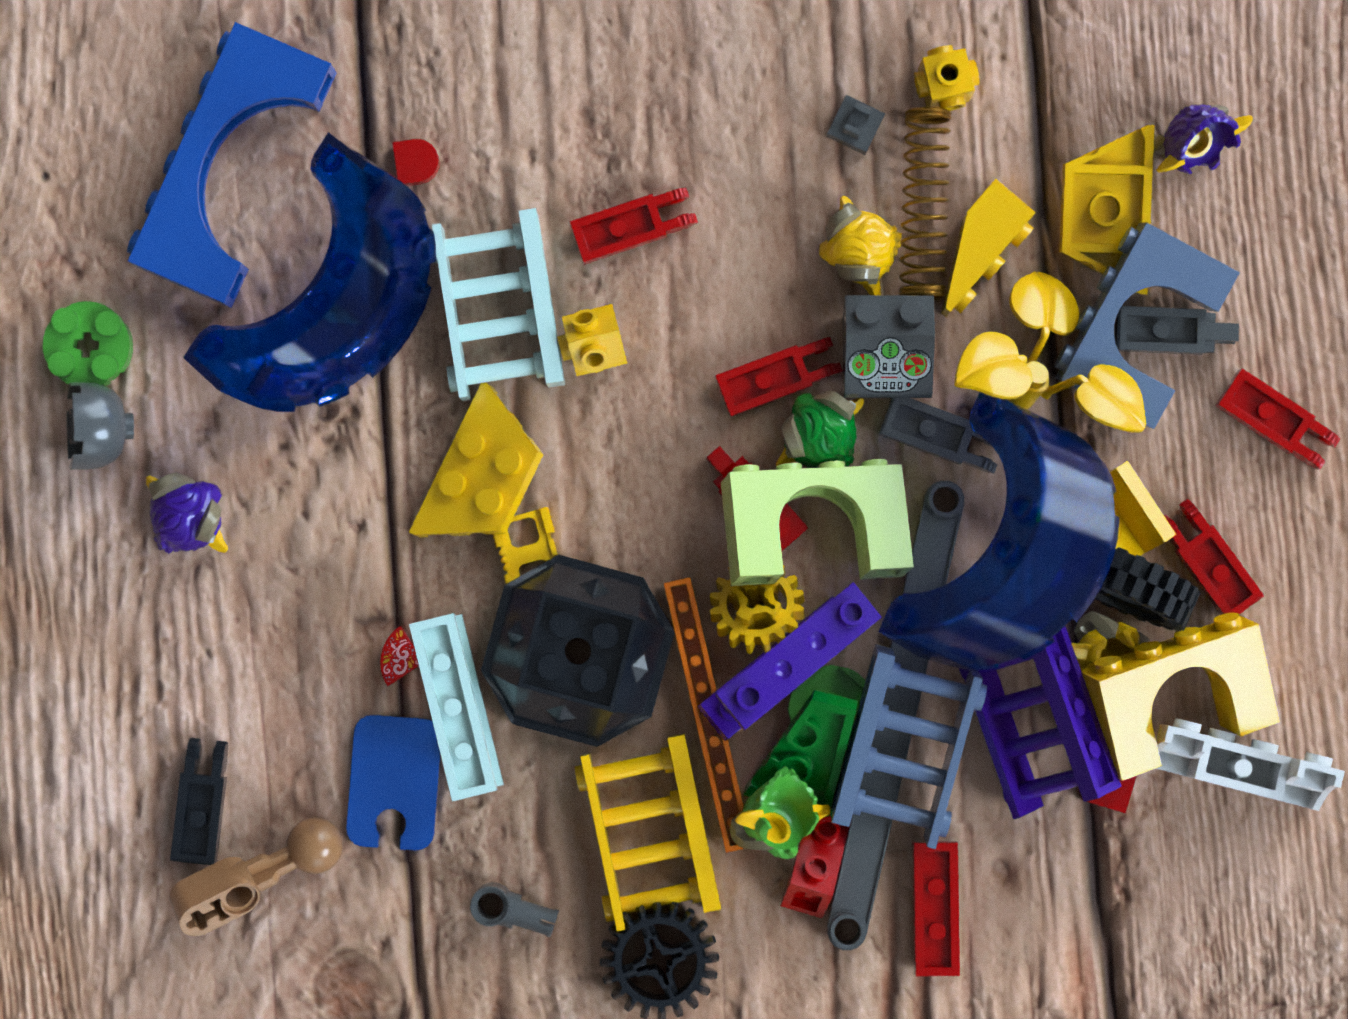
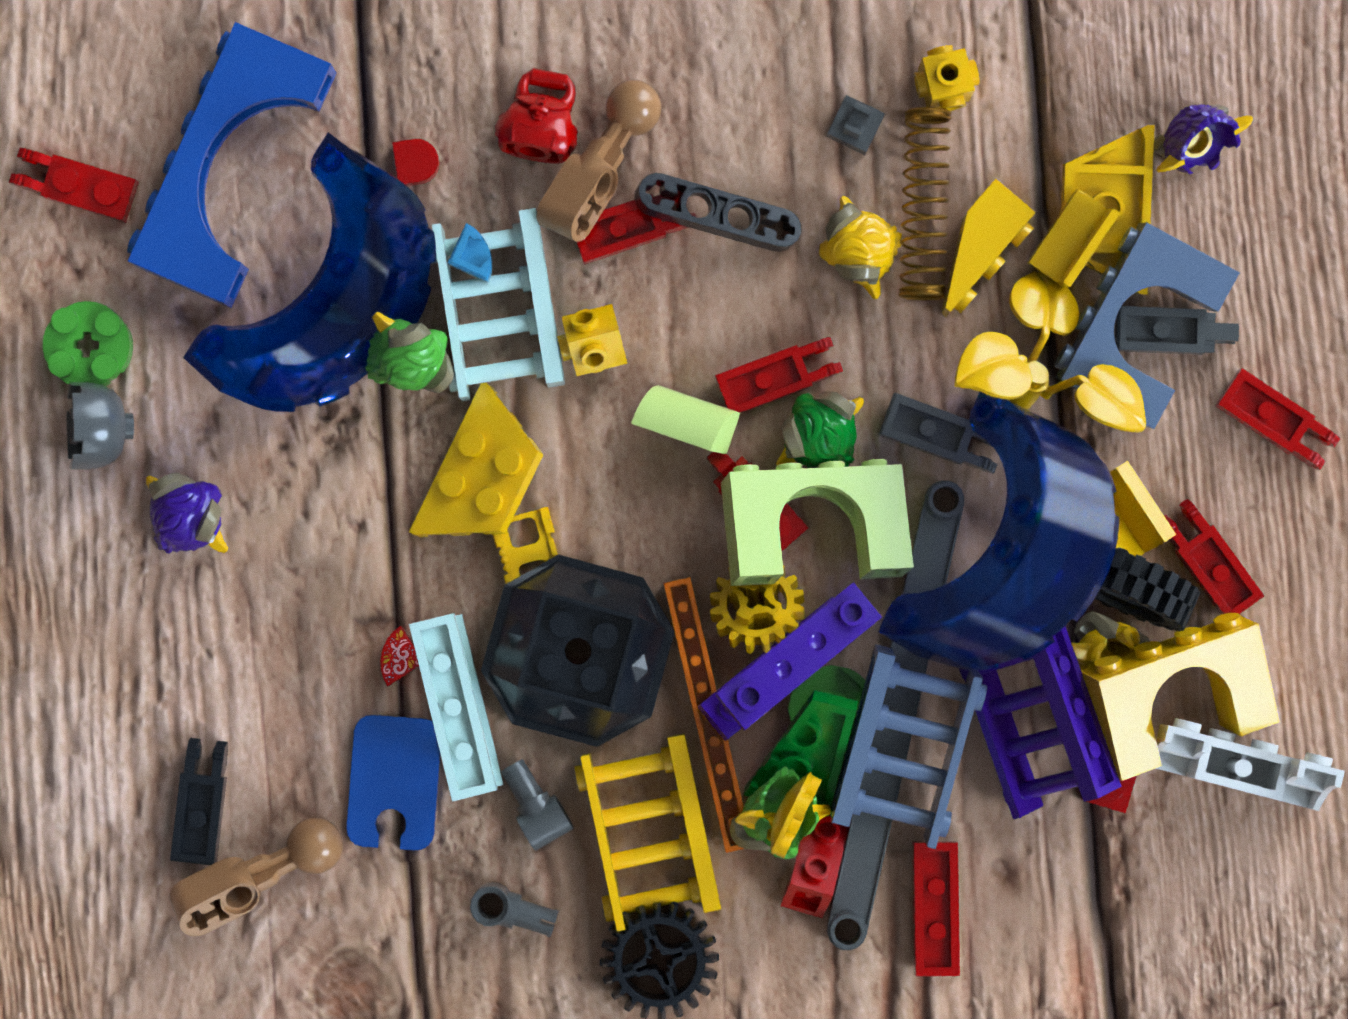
(79, 185): none -> red hinge
(408, 356): none -> bright green hair
(472, 254): none -> dark azure tile
(538, 124): none -> red piece
(540, 815): none -> dark grey pin
(591, 178): none -> medium nougat beam
(687, 419): none -> yellowish green brick
(718, 204): none -> black beam
(792, 813): none -> yellow dish
(888, 346): dark grey slope -> none
(1072, 238): none -> yellow panel

